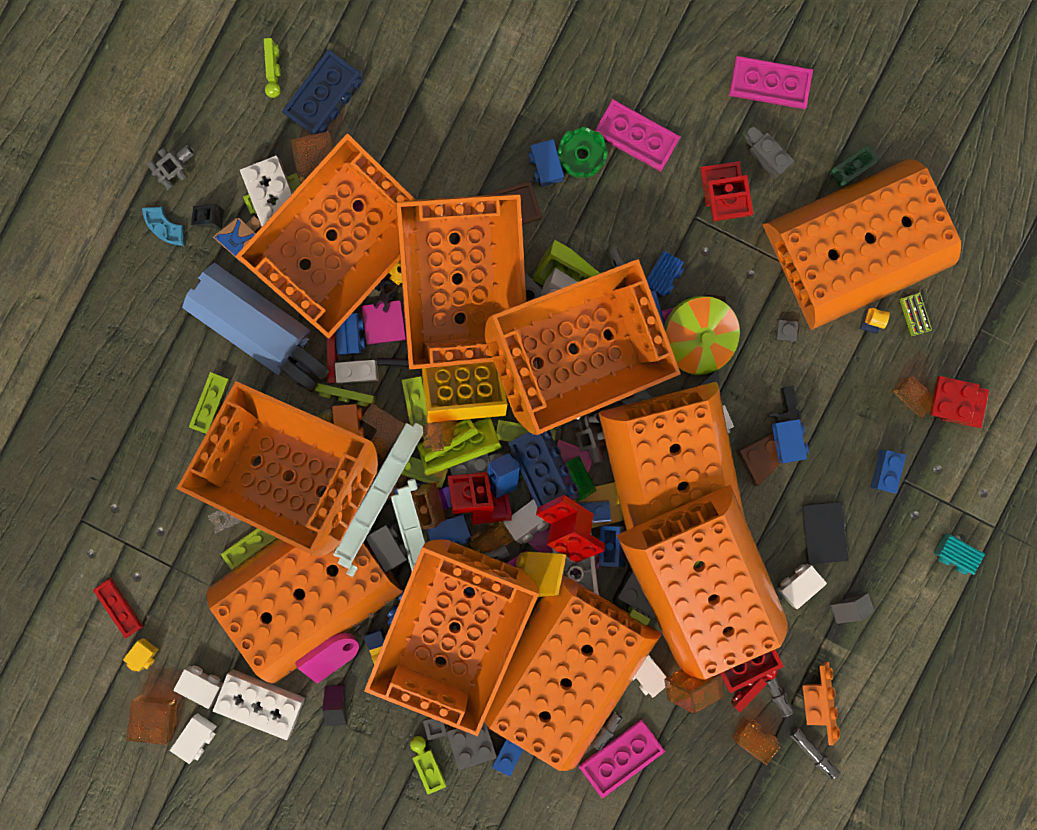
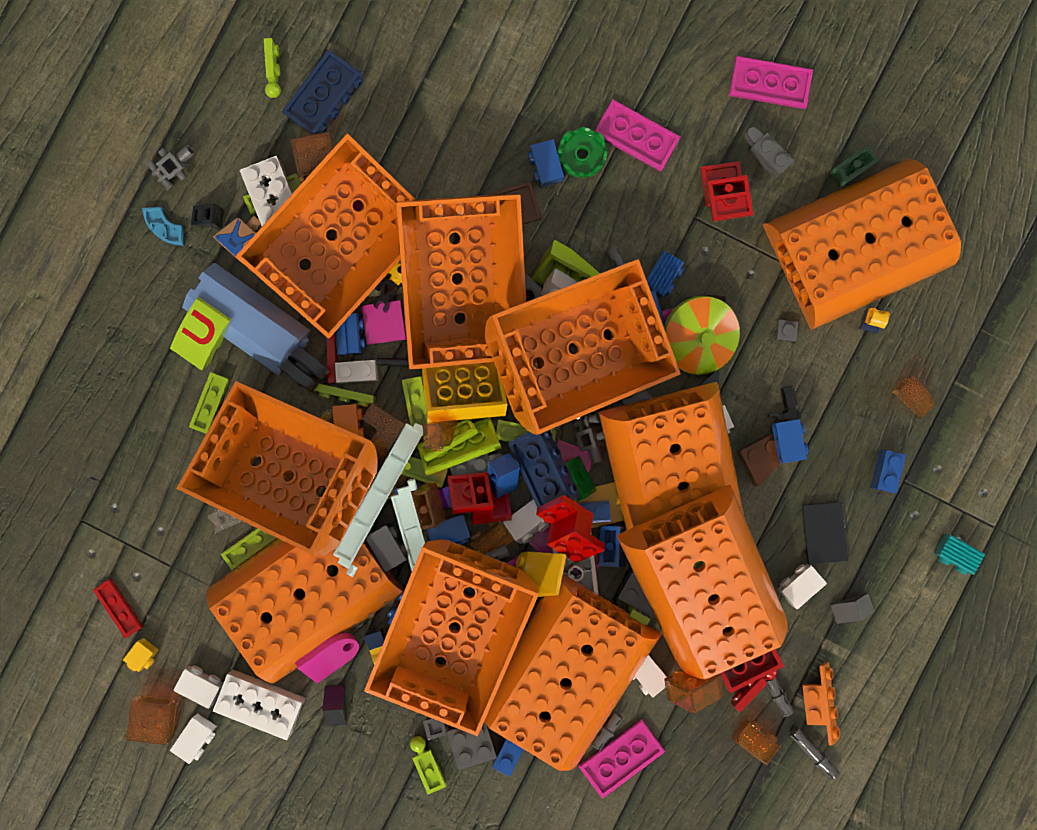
(200, 334): none -> lime slope
(915, 314): tile -> none
(959, 402): red bracket -> none

